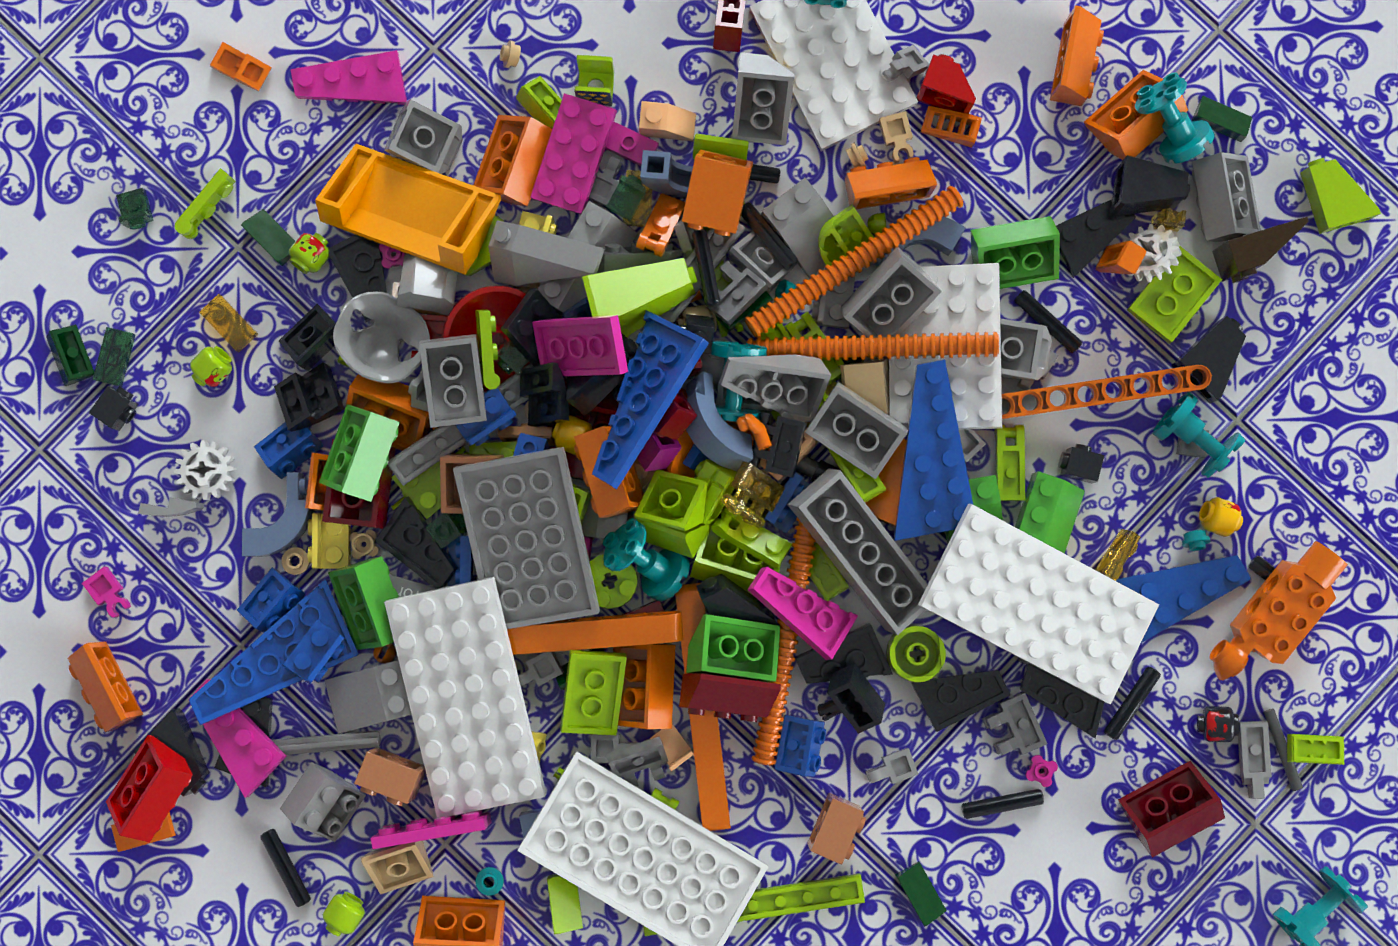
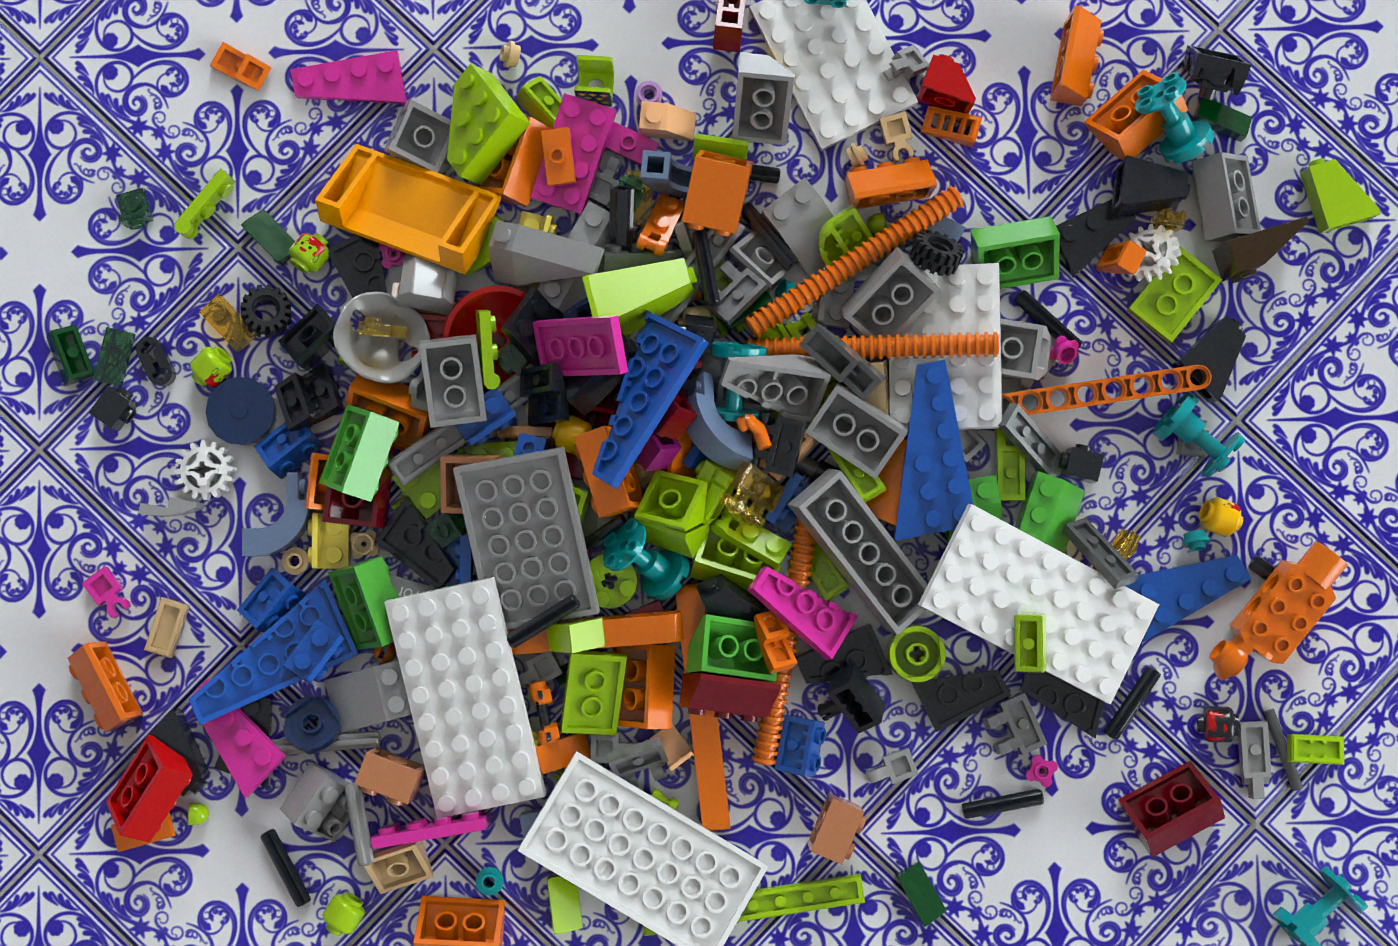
(149, 364): none -> black beam
(167, 627): none -> tan tile
(197, 814): none -> lime hinge
(240, 411): none -> dark blue wheel
(272, 296): none -> black tyre
(327, 727): none -> dark blue plate
(359, 825): none -> light grey axle
(374, 327): none -> clear yellow plate
(482, 124): none -> lime brick
(542, 695): none -> orange piece
(543, 621): none -> black axle
(558, 156): none -> orange plate
(559, 753): none -> orange slope
(576, 635): none -> lime slope
(605, 530): none -> black bar
(621, 215): none -> black axle
(648, 86): none -> lavender plate
(773, 642): none -> orange slope
(842, 361): none -> dark grey slope
(936, 253): none -> black tyre
(1029, 439): none -> dark grey plate
(1030, 643): none -> lime slope
(1064, 350): none -> dark pink plate
(1100, 553): none -> dark grey plate
(1215, 71): none -> black brick

